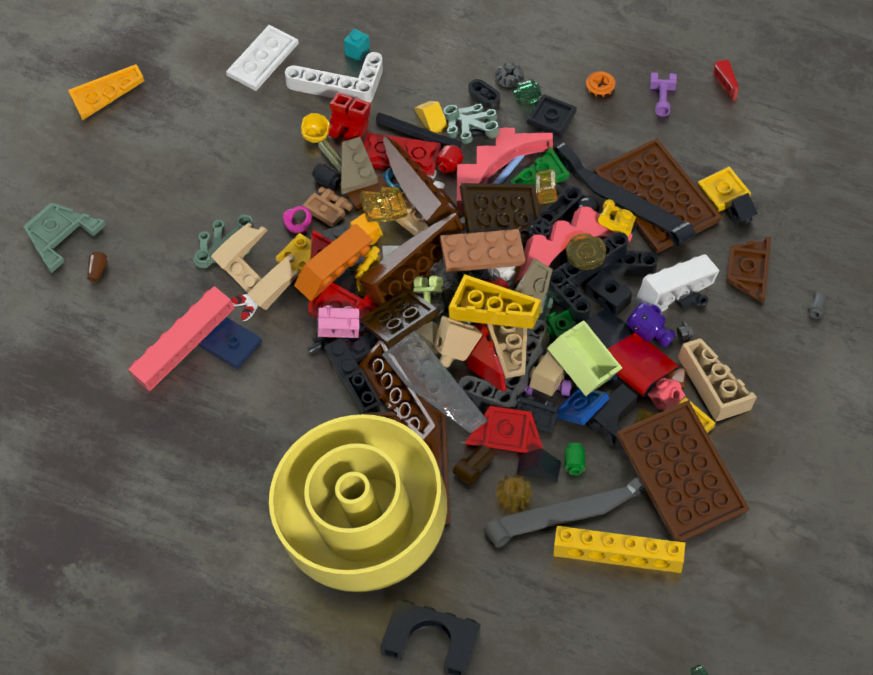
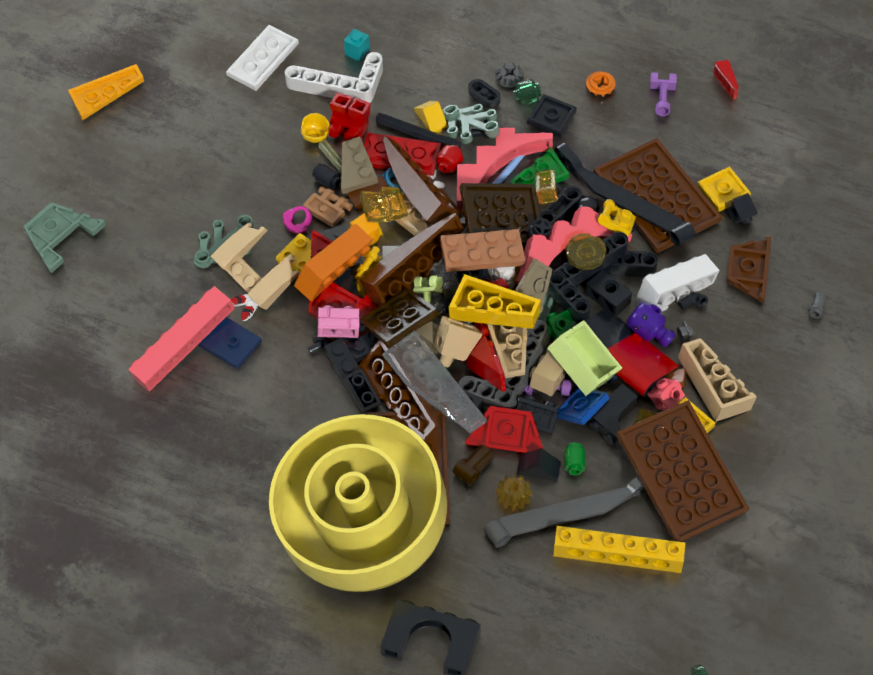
(96, 266): reddish brown cone -> none

